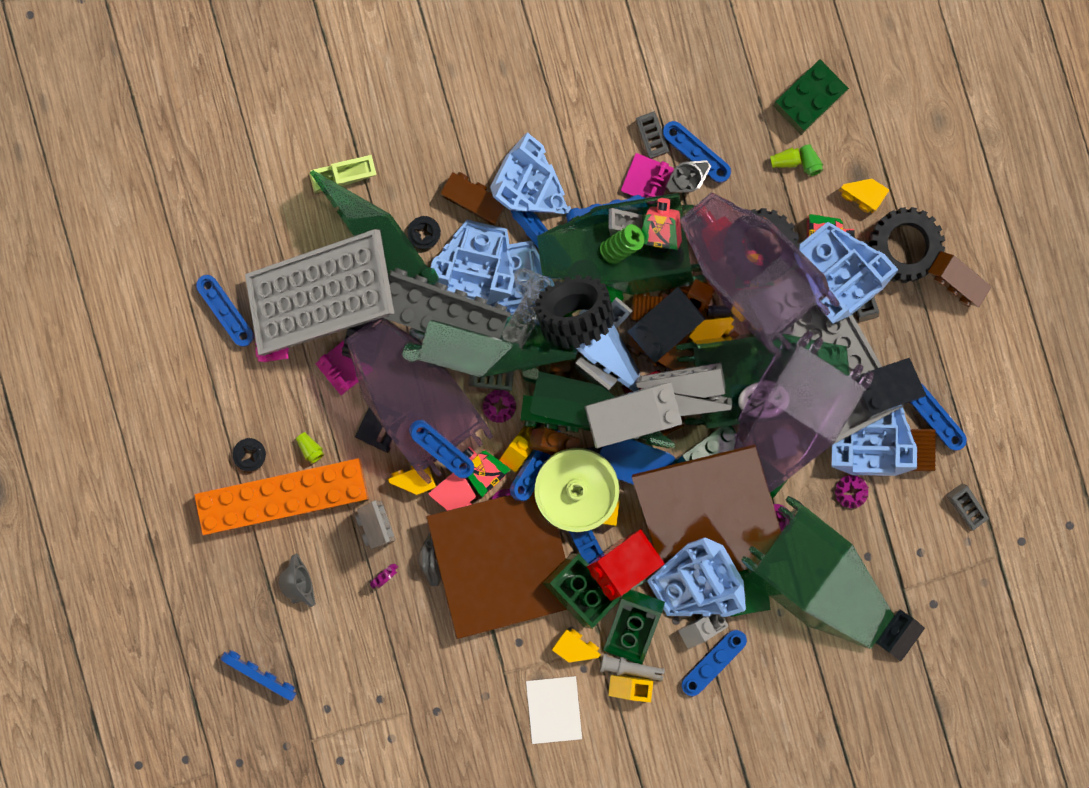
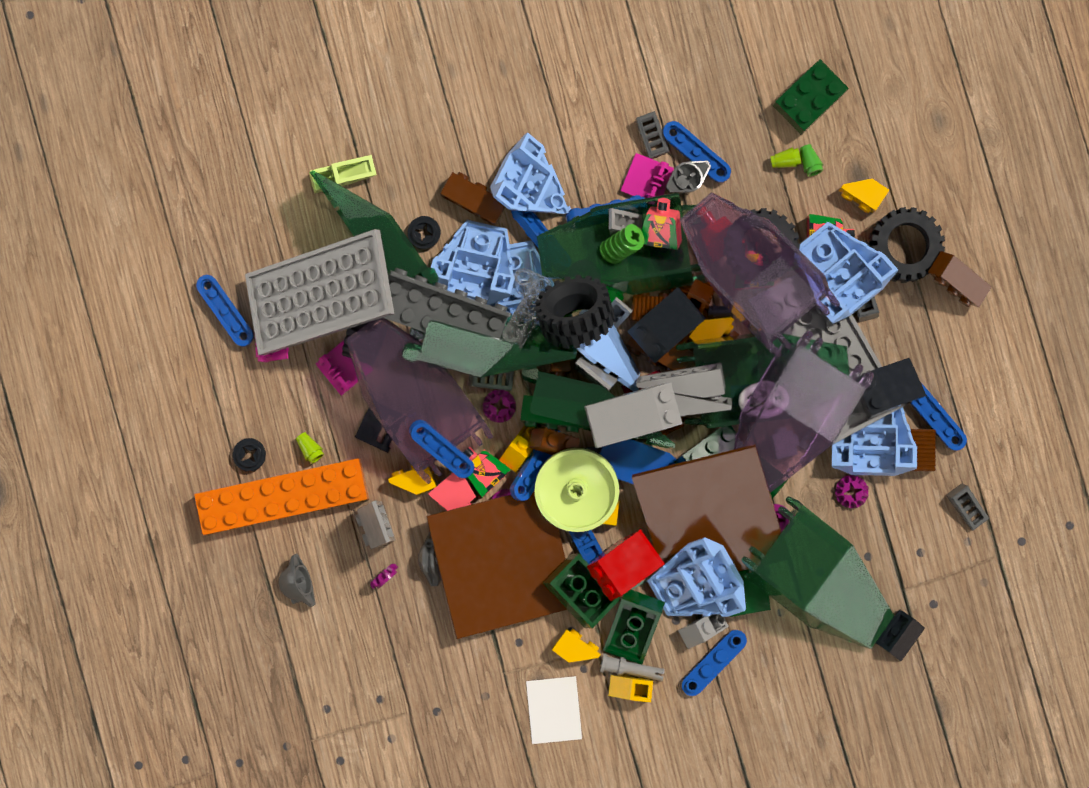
(266, 679): blue plate -> none

